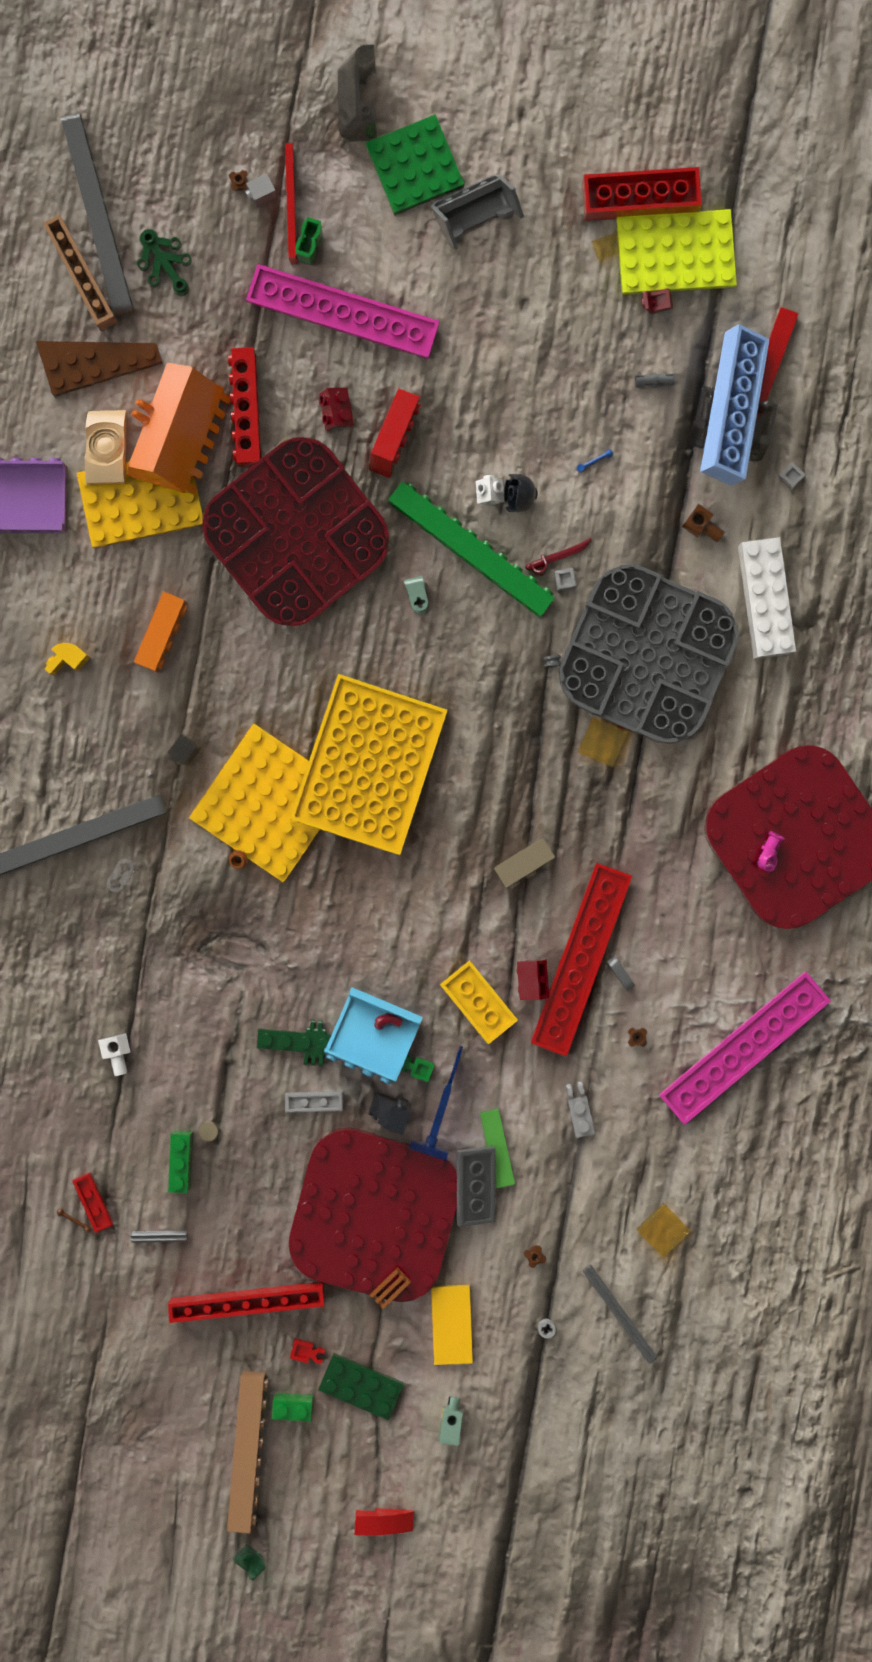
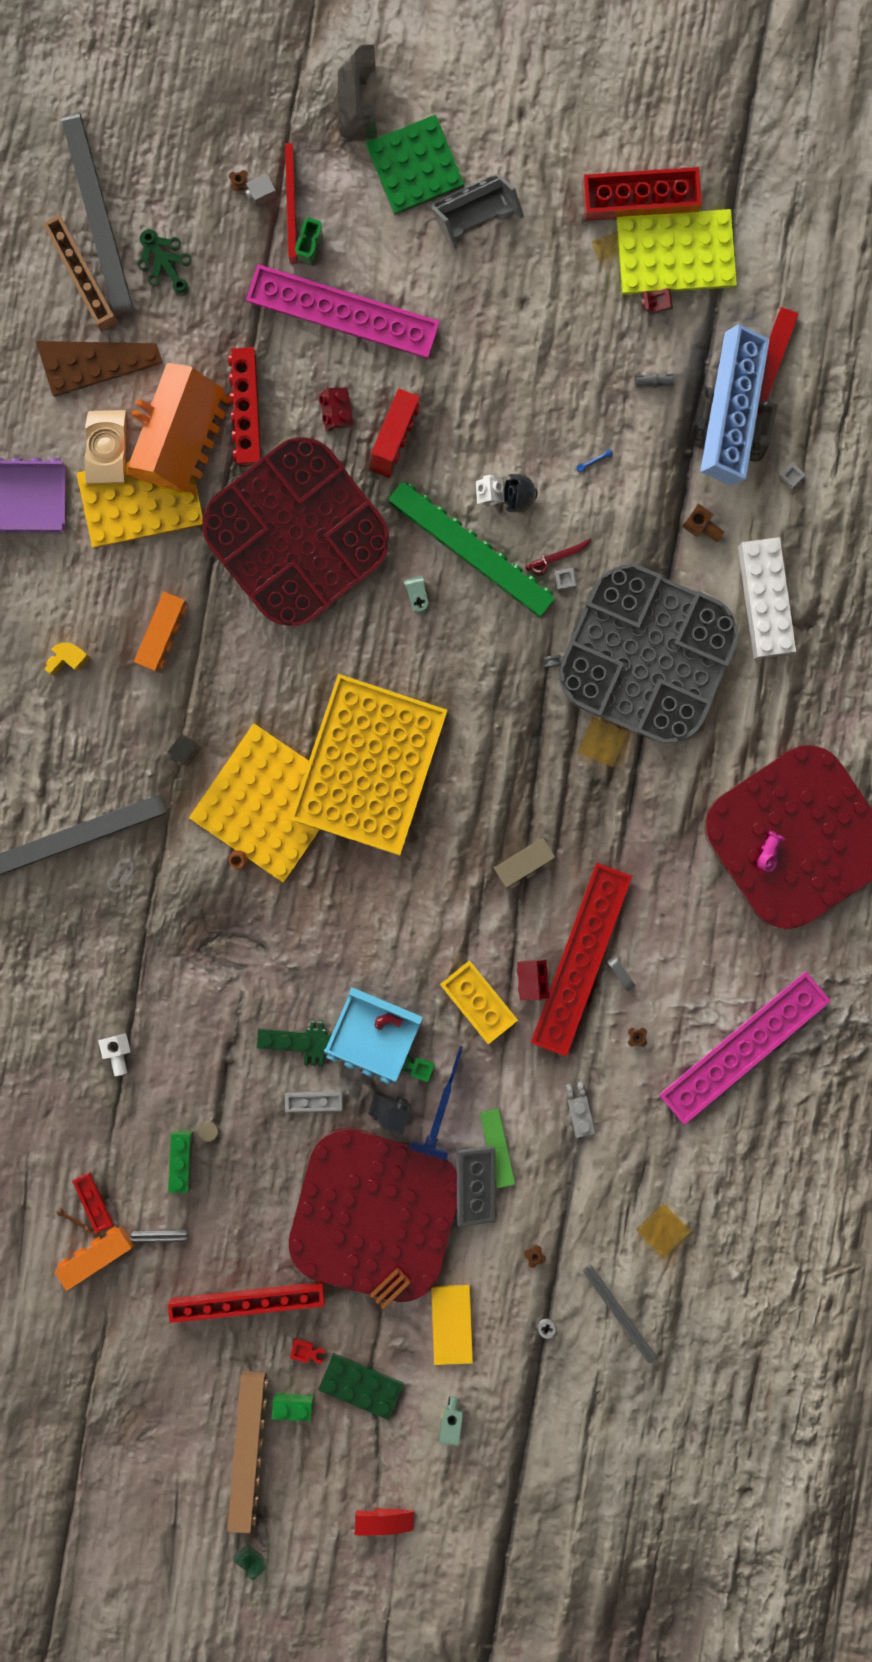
(94, 1257): none -> orange brick

